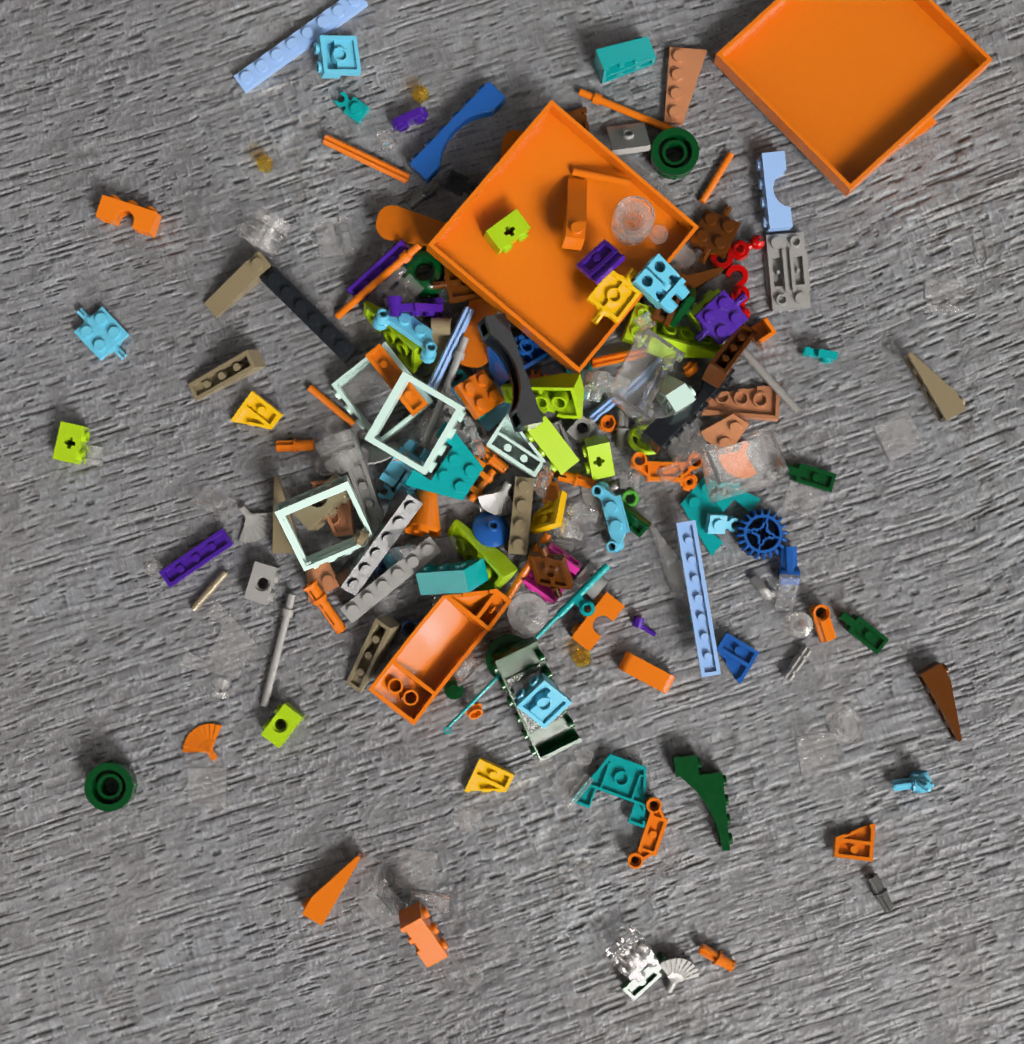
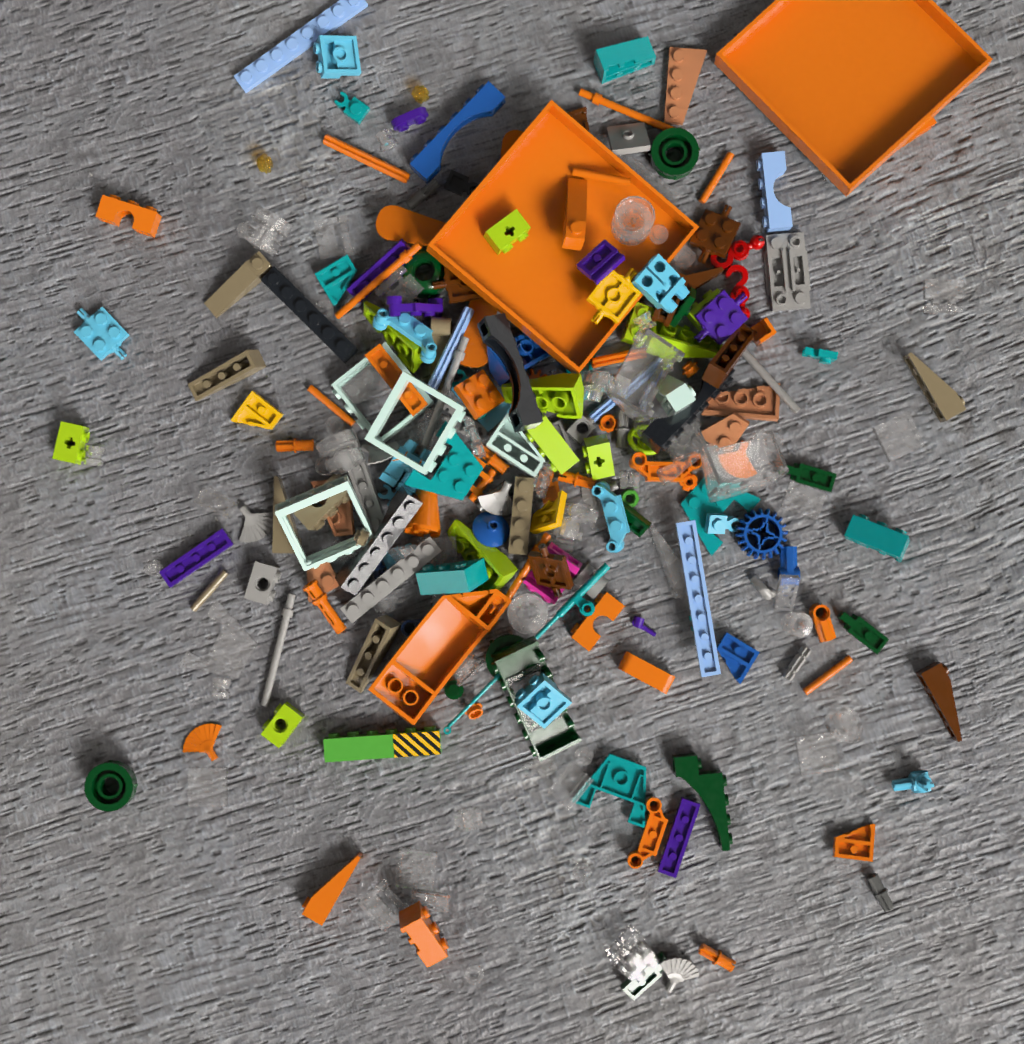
(336, 278): none -> teal wing
(382, 745): none -> bright green brick
(489, 777): yellow wing -> none
(581, 663): clear yellow plate -> none
(678, 837): none -> dark purple plate
(827, 675): none -> orange bar
(877, 536): none -> teal wedge

